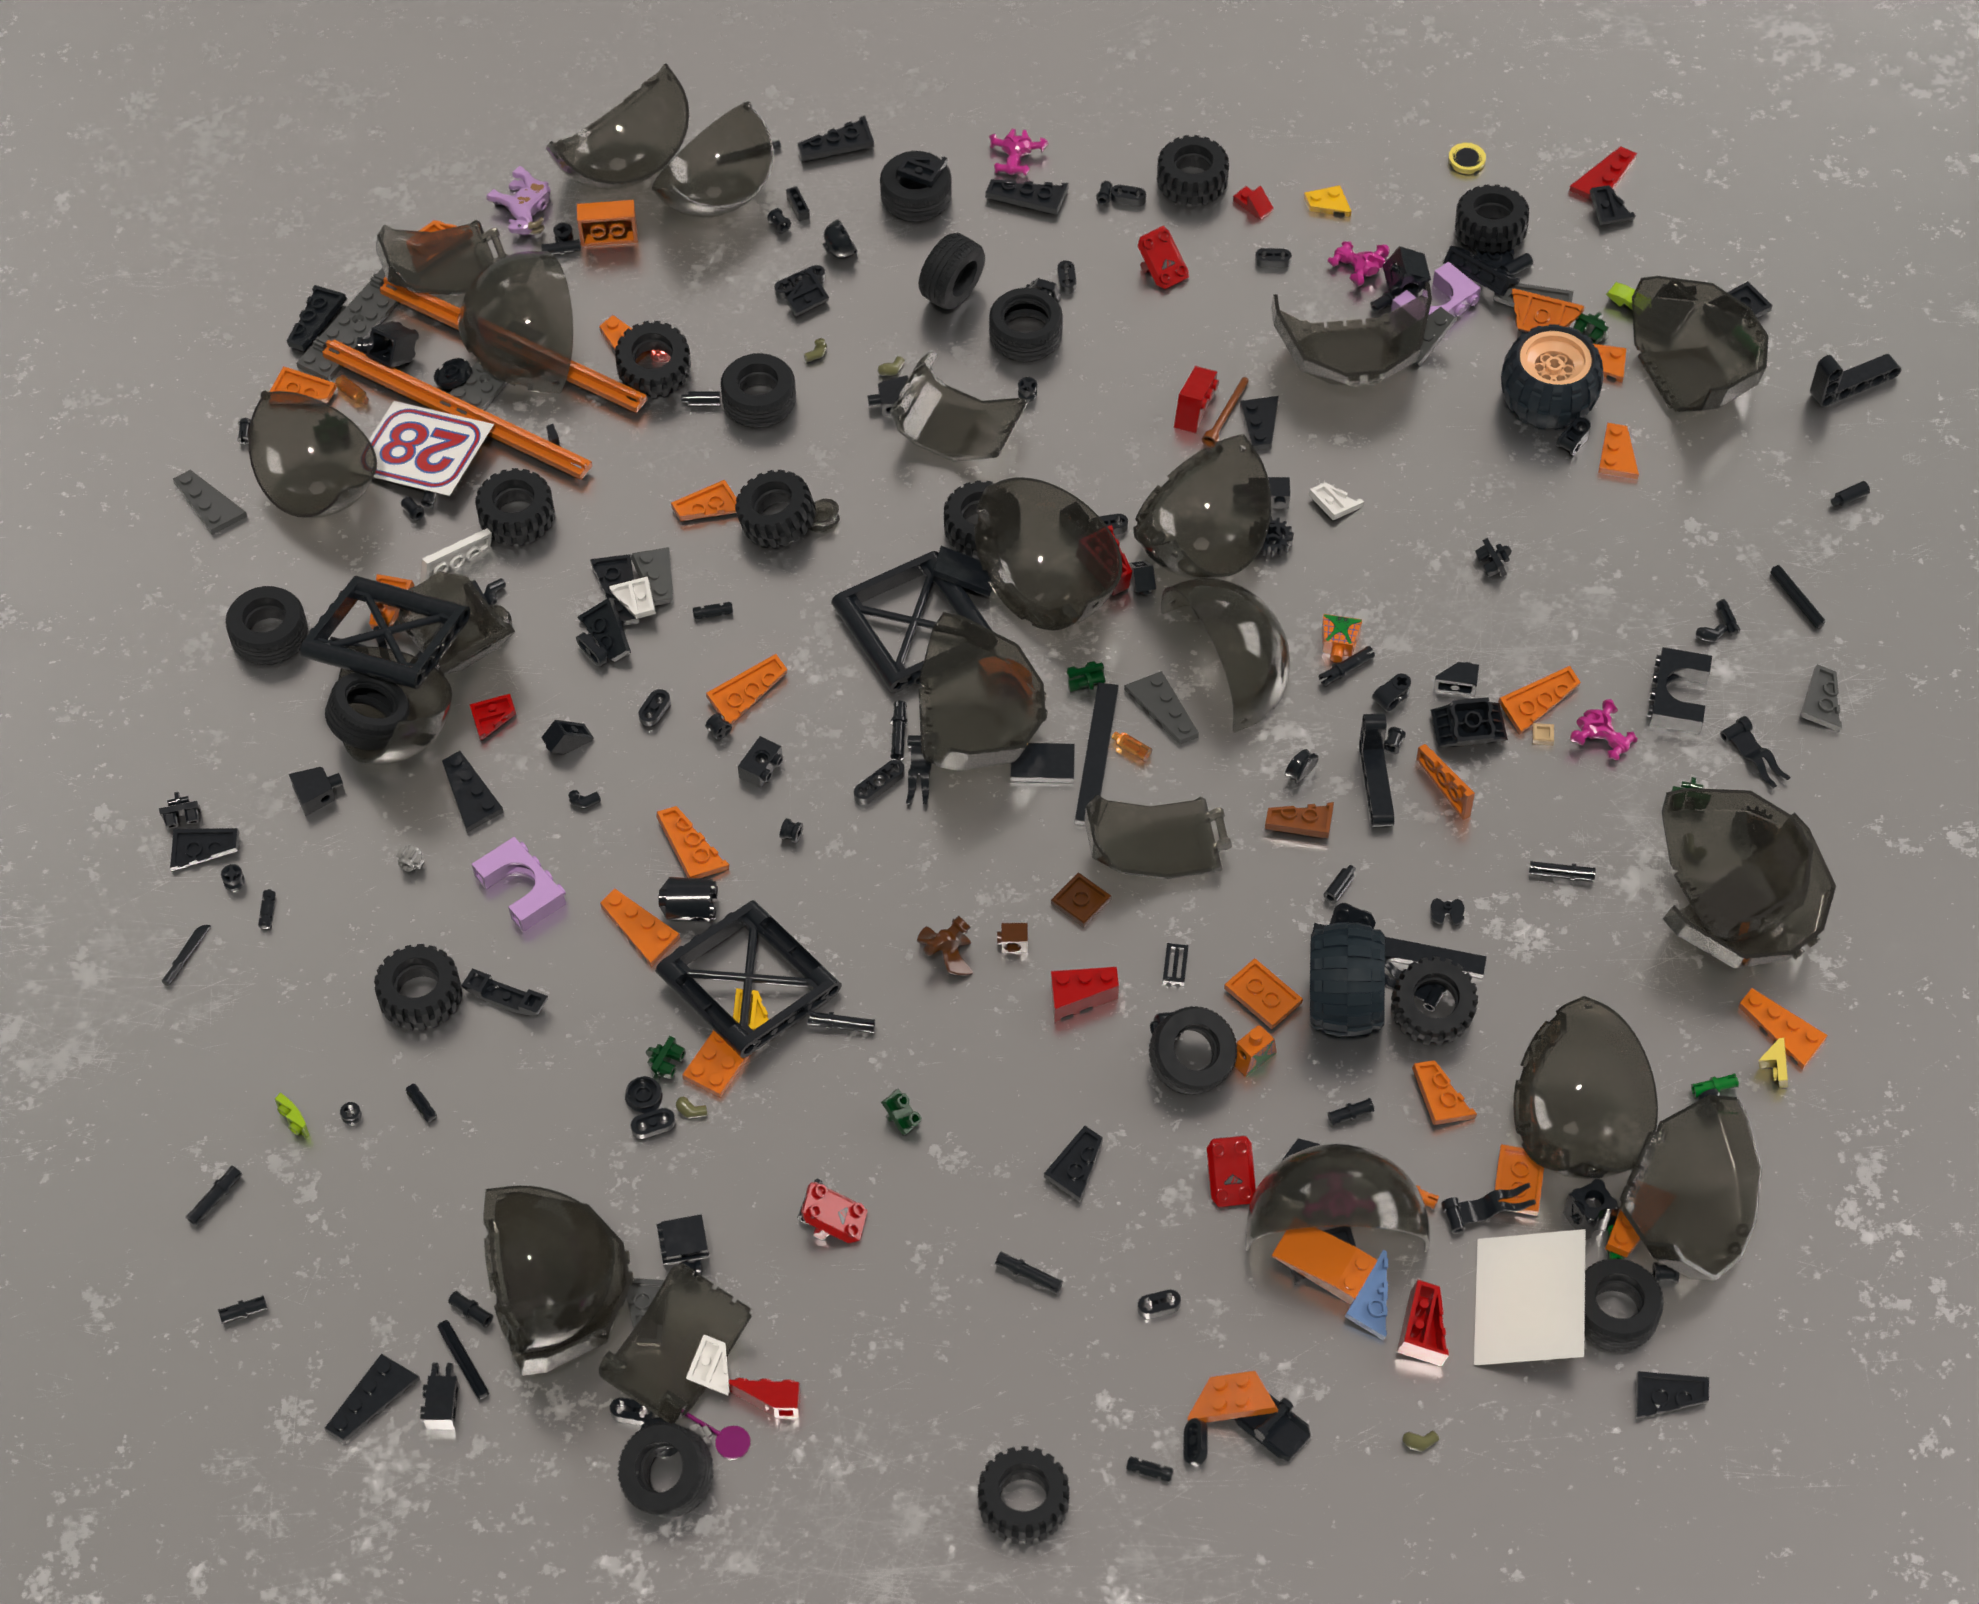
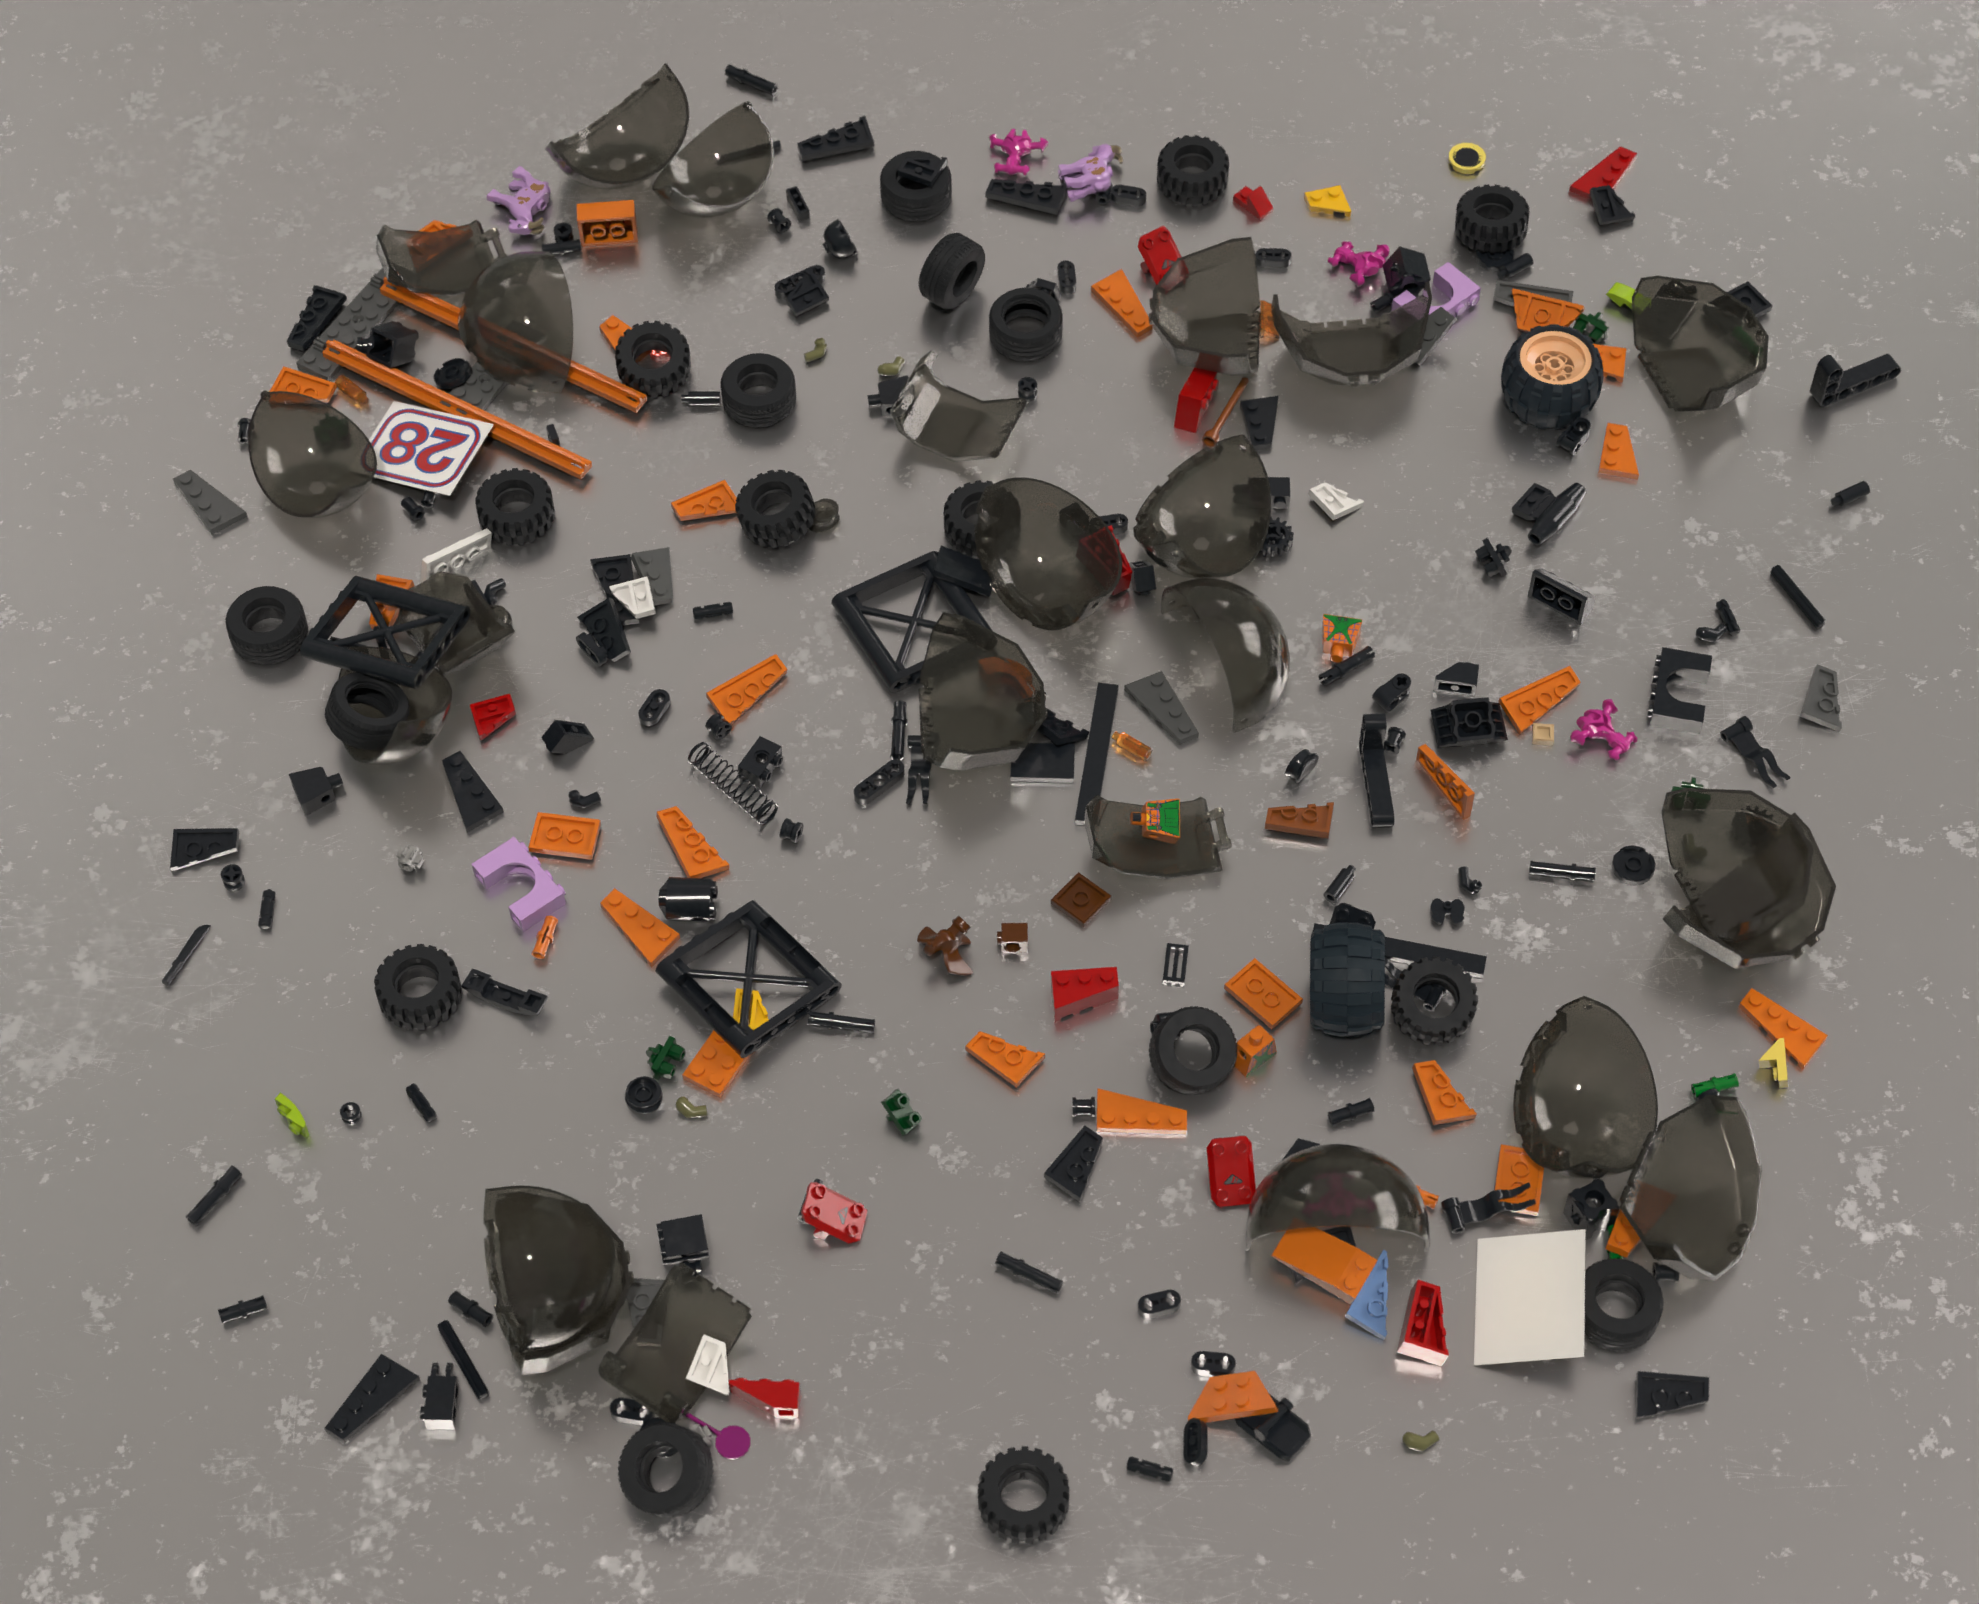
(170, 813): black hips -> none
(541, 947): none -> orange pin
(564, 835): none -> orange plate
(652, 1123): black plate -> none
(743, 76): none -> black pin
(760, 810): none -> black piece
(1005, 1059): none -> orange wing
(1061, 731): none -> black wing
(1083, 1106): none -> black bush
(1086, 676): dark green hips -> none
(1090, 172): none -> lavender animal
(1123, 302): none -> orange wing
(1133, 1115): none -> orange wing
(1159, 820): none -> torso
(1209, 308): none -> clear smoke windscreen
(1213, 1363): none -> black beam
(1267, 328): none -> clear orange slope
(1466, 883): none -> black arm
(1480, 270): black fence -> none
(1547, 510): none -> black plate
(1560, 595): none -> black slope
(1633, 865): none -> black tile

